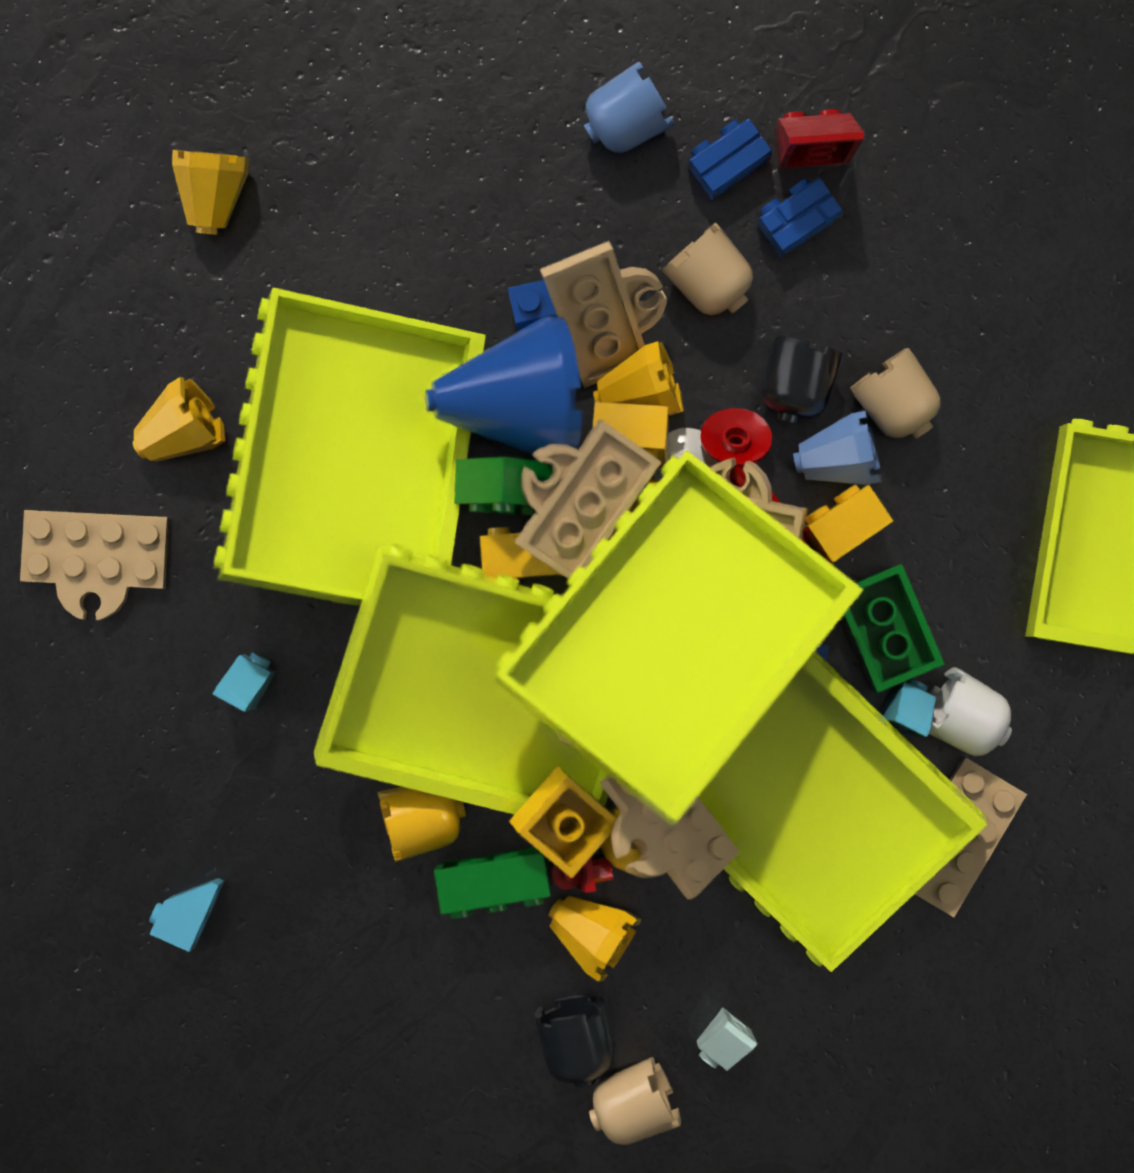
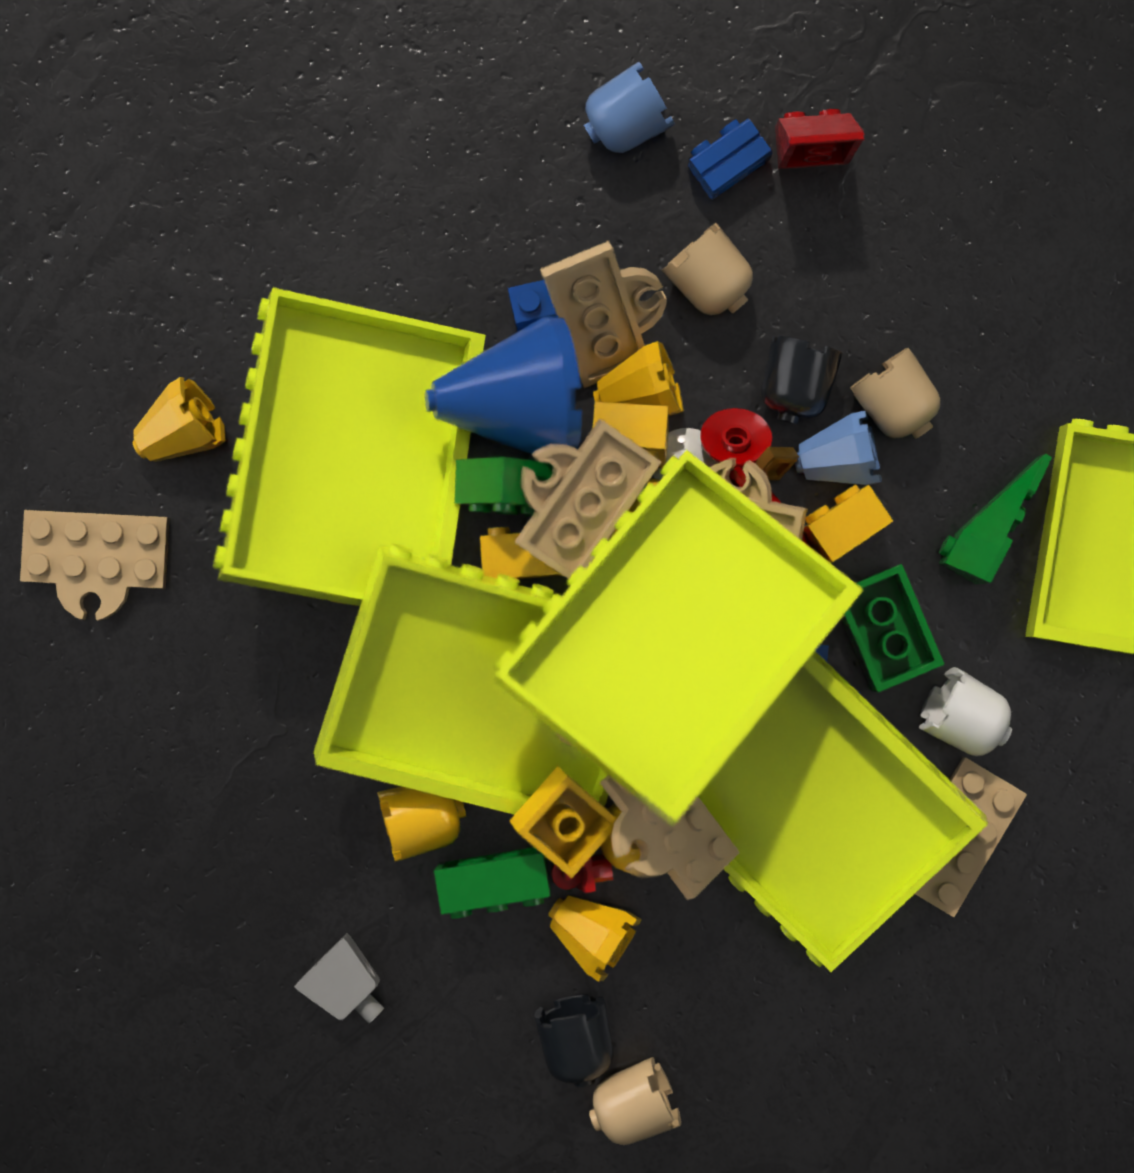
(185, 915): medium azure slope -> none
(209, 187): yellow cone -> none
(245, 682): medium azure slope -> none
(343, 982): none -> light grey torso
(725, 1041): light aqua slope -> none
(777, 461): none -> pearl gold tile
(799, 216): blue brick -> none
(909, 708): medium azure slope -> none
(983, 541): none -> green wedge

